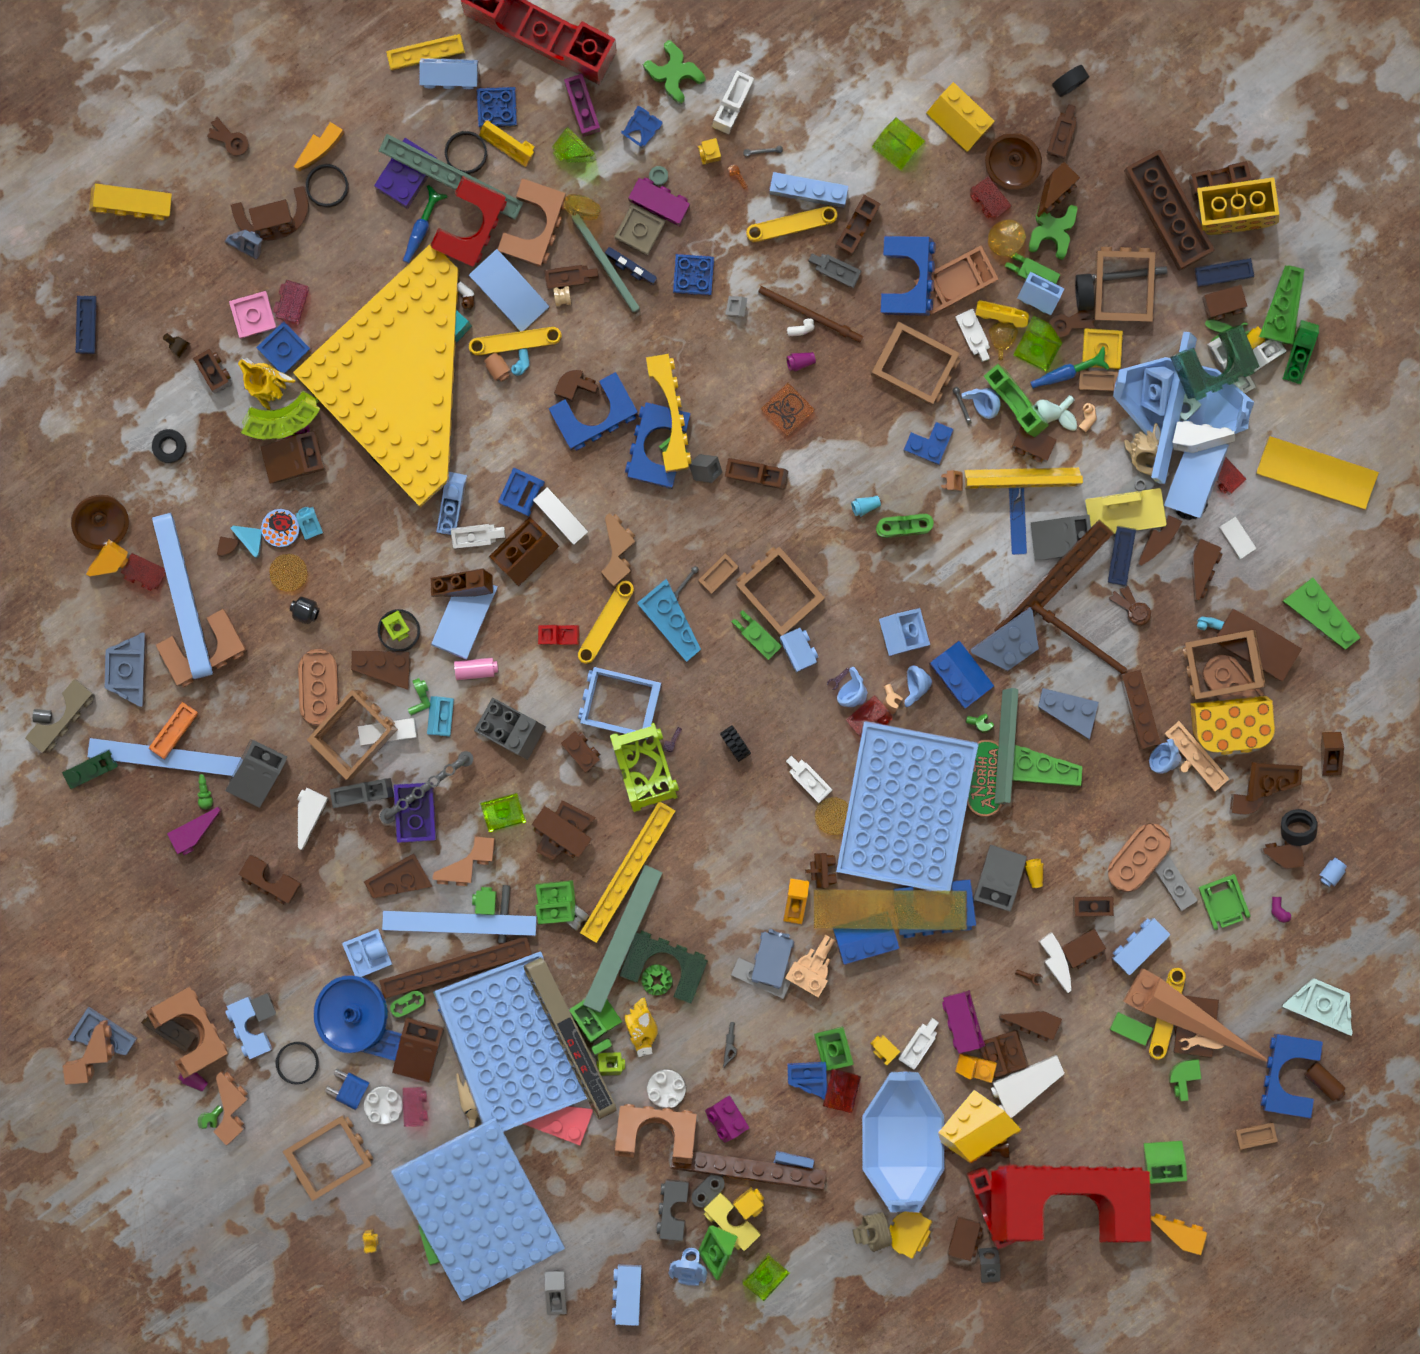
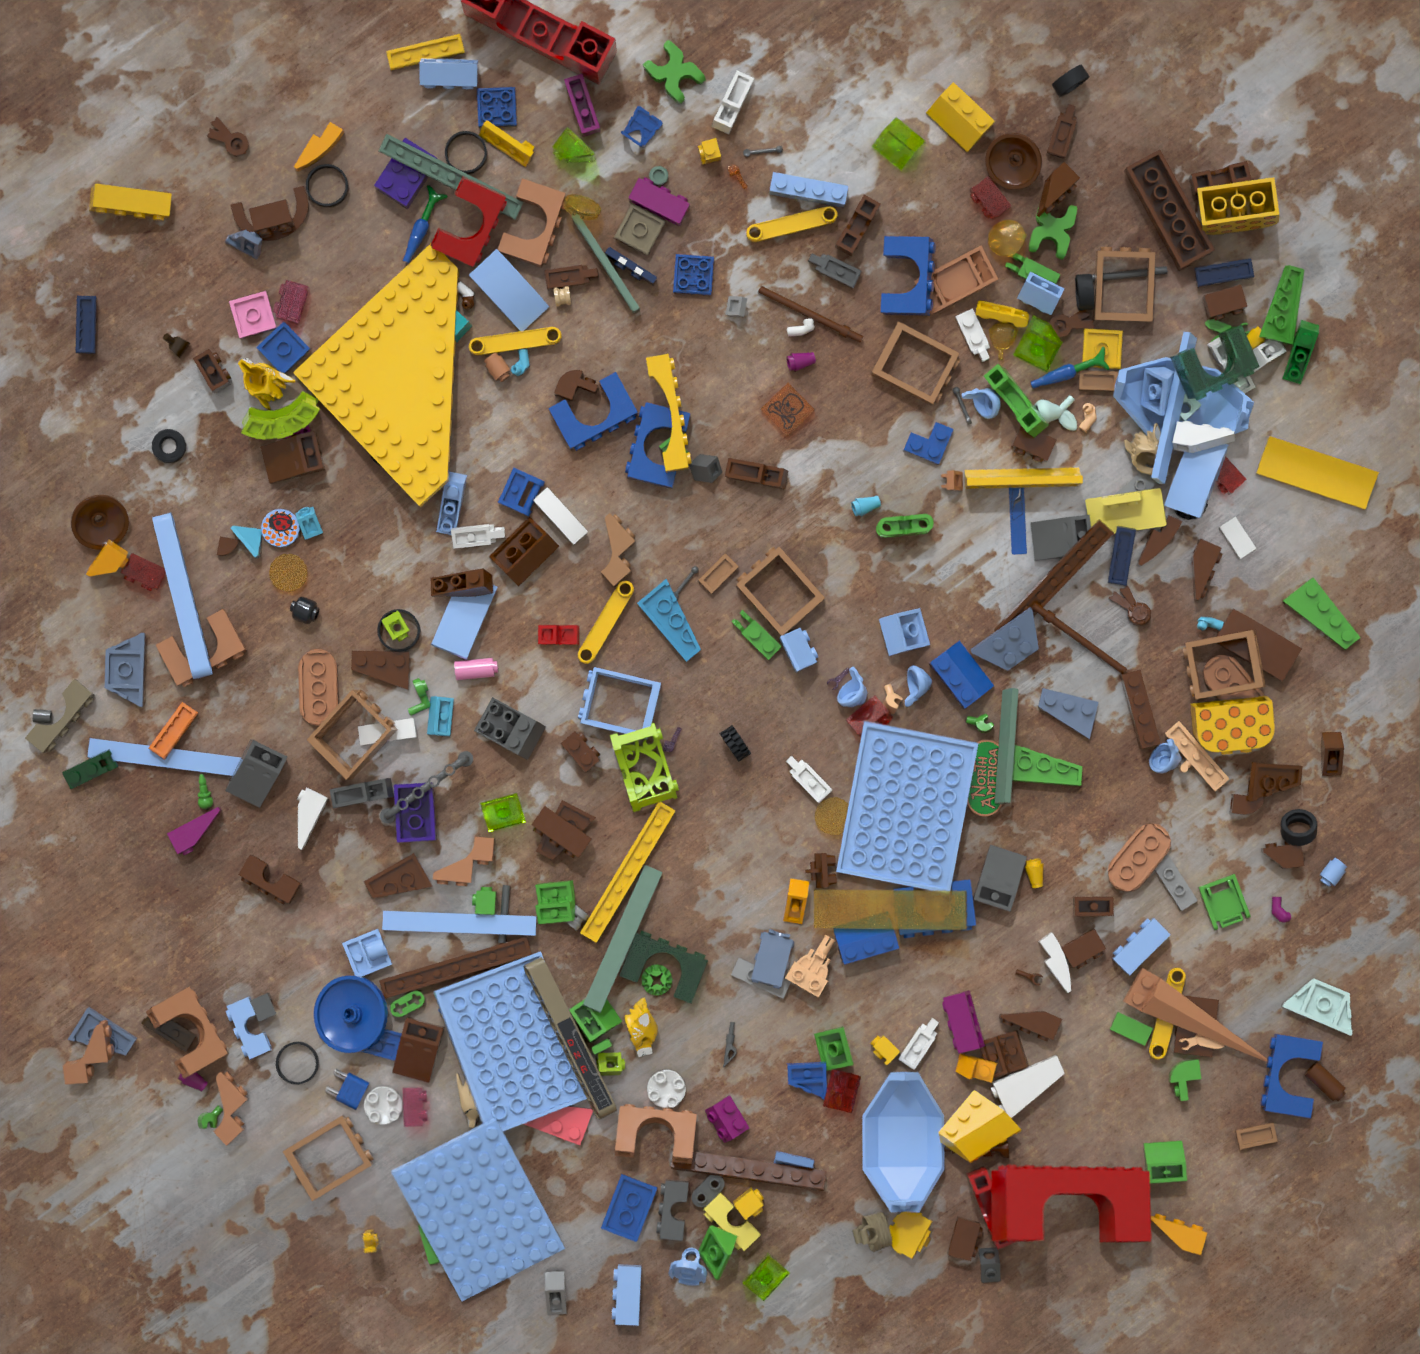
(629, 1207): none -> blue plate

